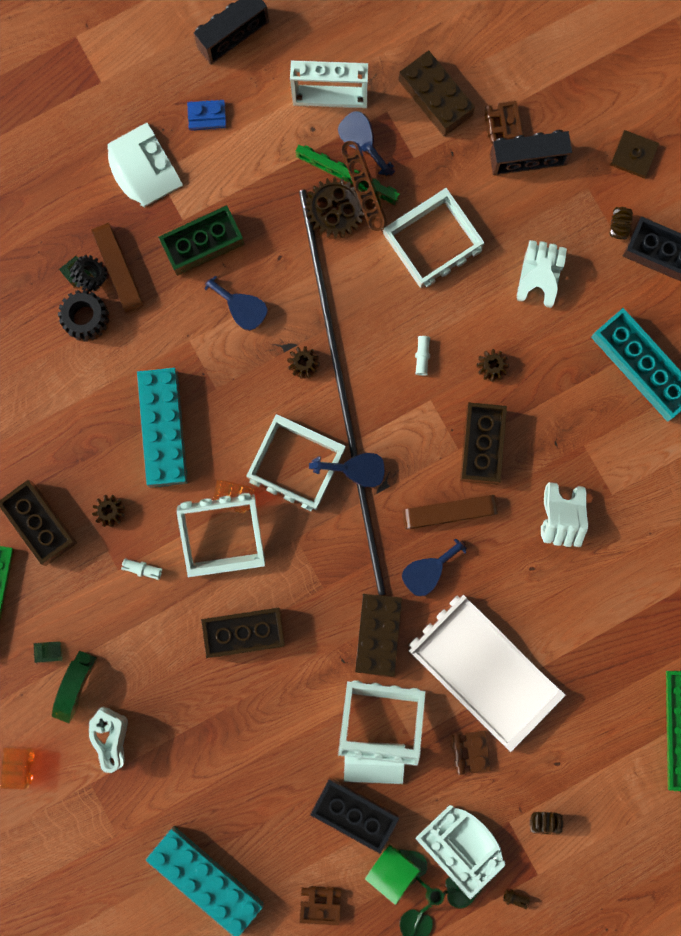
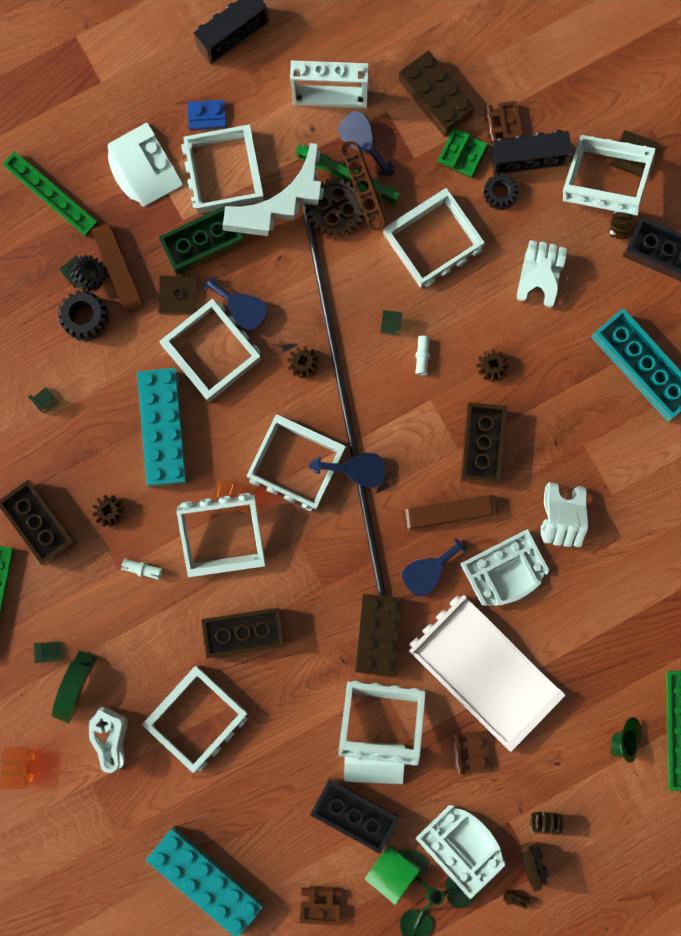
(44, 400): none -> clear green panel
(50, 194): none -> green plate
(173, 696): none -> light aqua window
(178, 294): none -> dark brown plate
(216, 137): none -> light aqua window
(240, 335): none -> light aqua window
(256, 218): none -> light aqua arch
(391, 322): none -> clear green panel
(463, 153): none -> green slope
(493, 199): none -> black tyre
(506, 570): none -> light aqua slope
(535, 871): none -> dark brown plate
(604, 199): none -> light aqua window
(626, 742): none -> dark green piece

